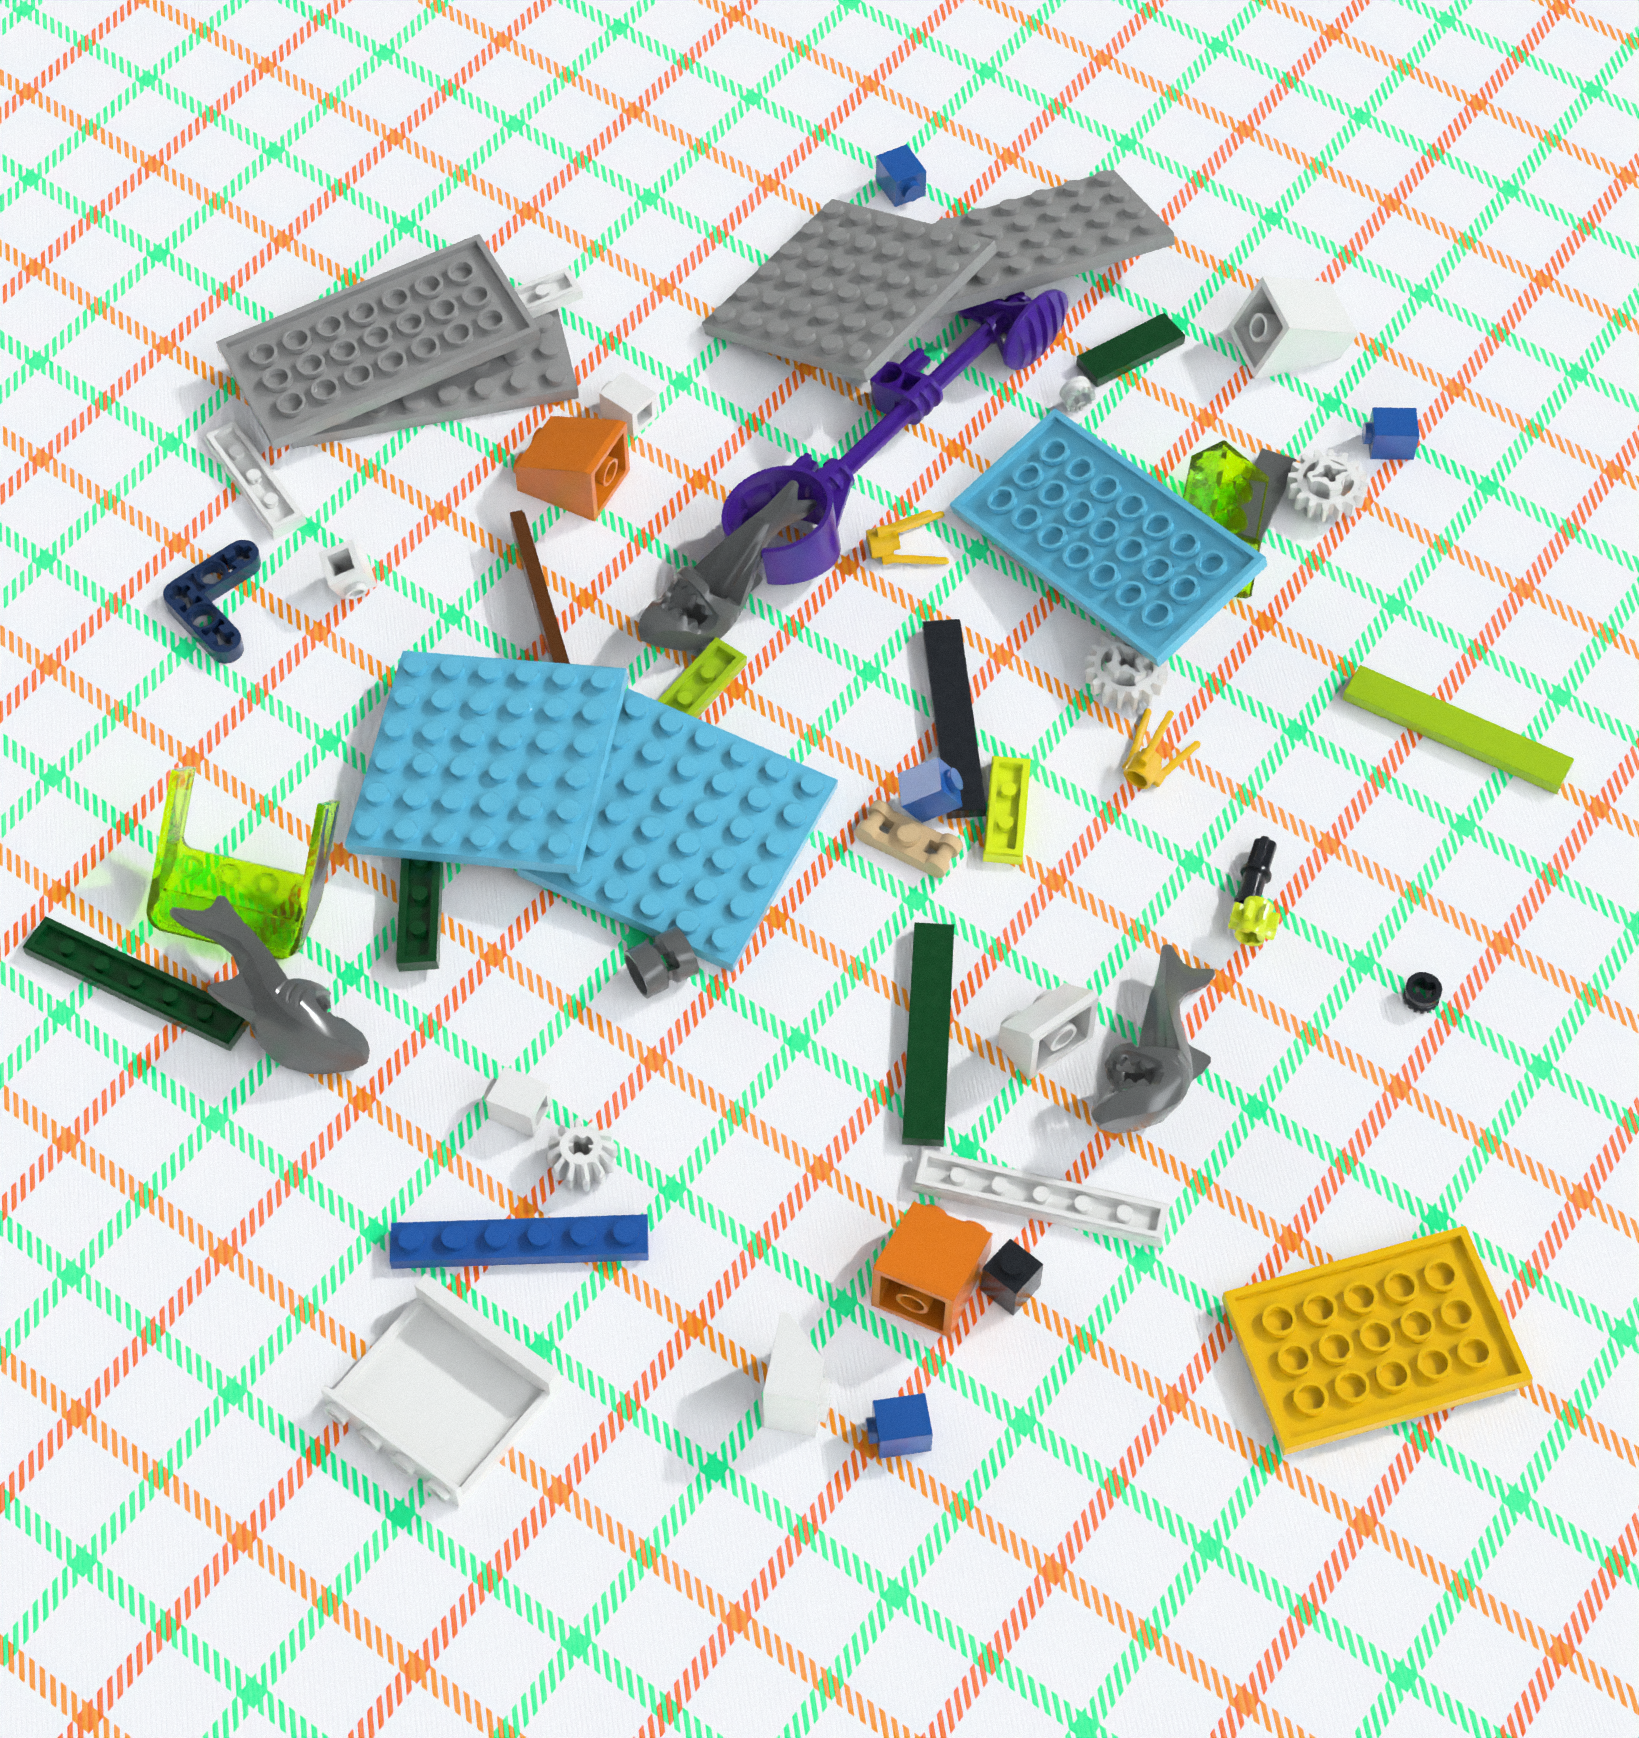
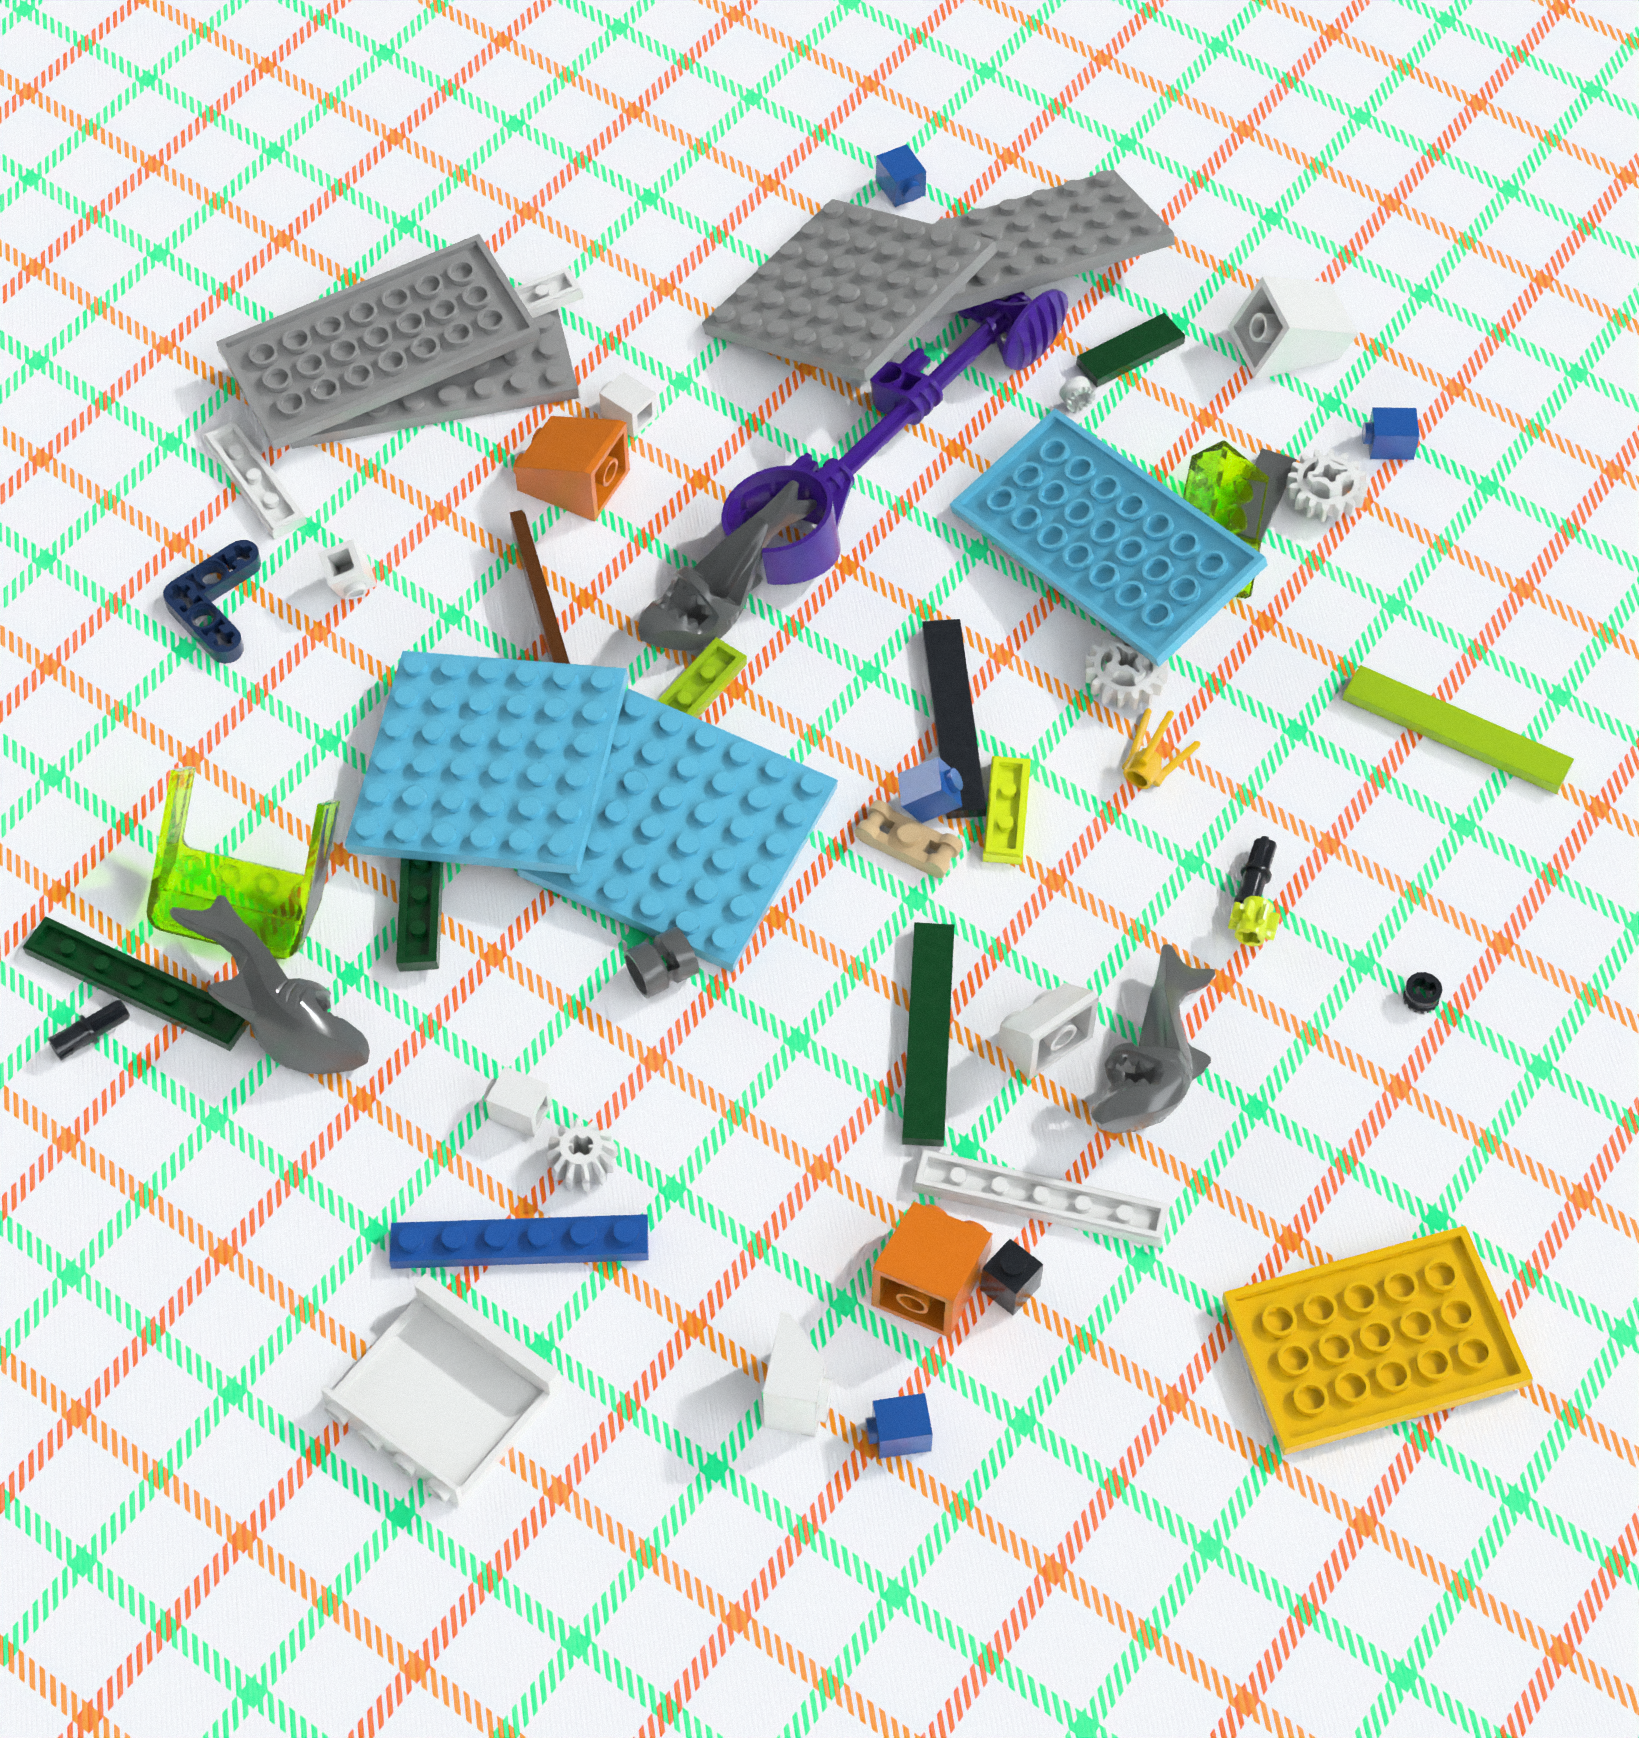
(88, 1029): none -> black axle
(885, 540): yellow plant -> none

